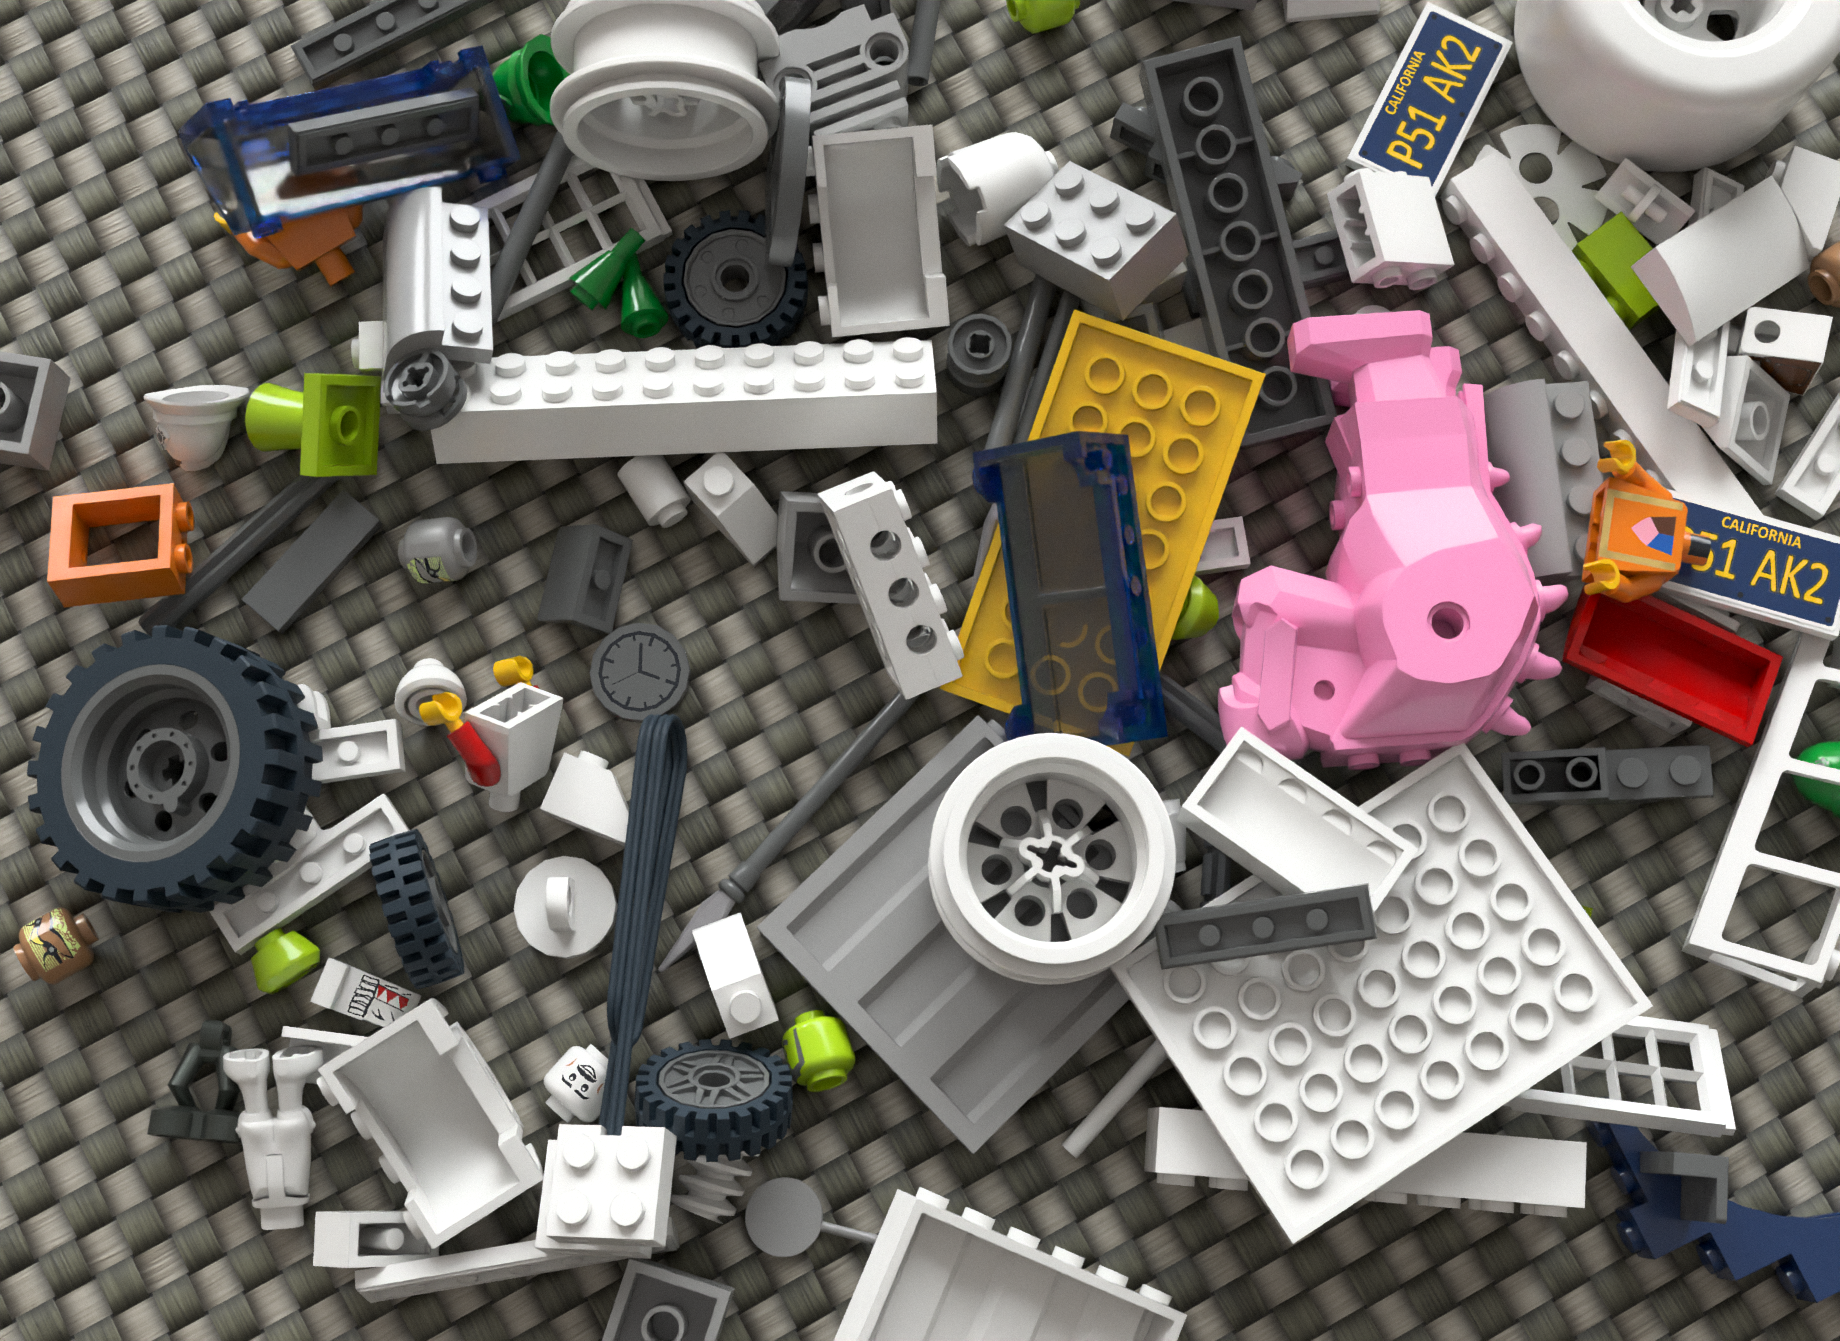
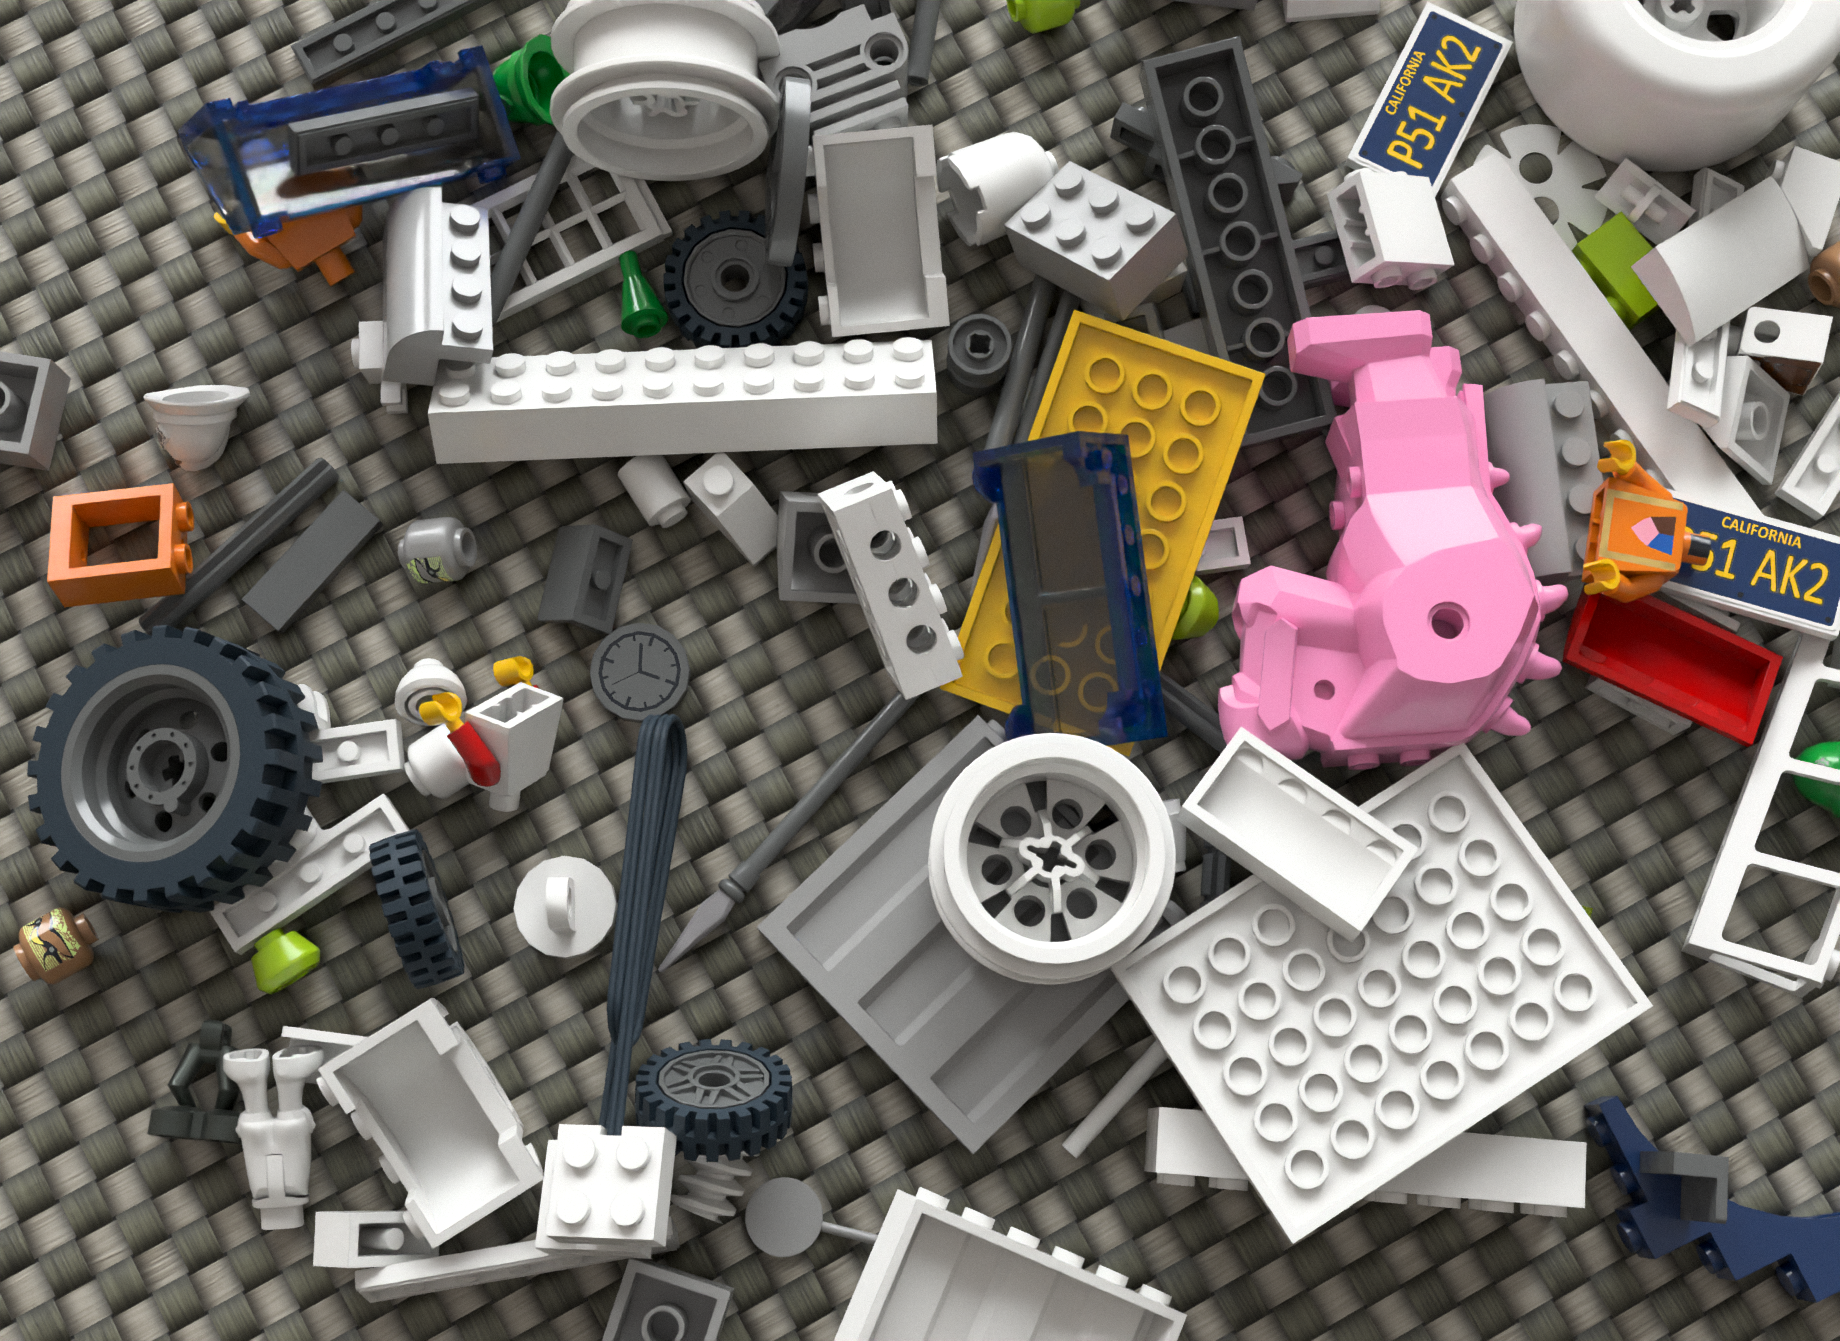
(329, 422): lime plant -> none
(362, 994): white leg -> none
(422, 387): dark grey wheel -> none
(435, 765): none -> white head
(577, 1084): white head -> none
(588, 797): white slope -> none
(600, 278): green cone -> none
(735, 975): white slope -> none
(818, 1051): lime head -> none
(1266, 926): dark grey tile -> none
(1607, 776): dark grey slope -> none
(1709, 1075): white piece -> none

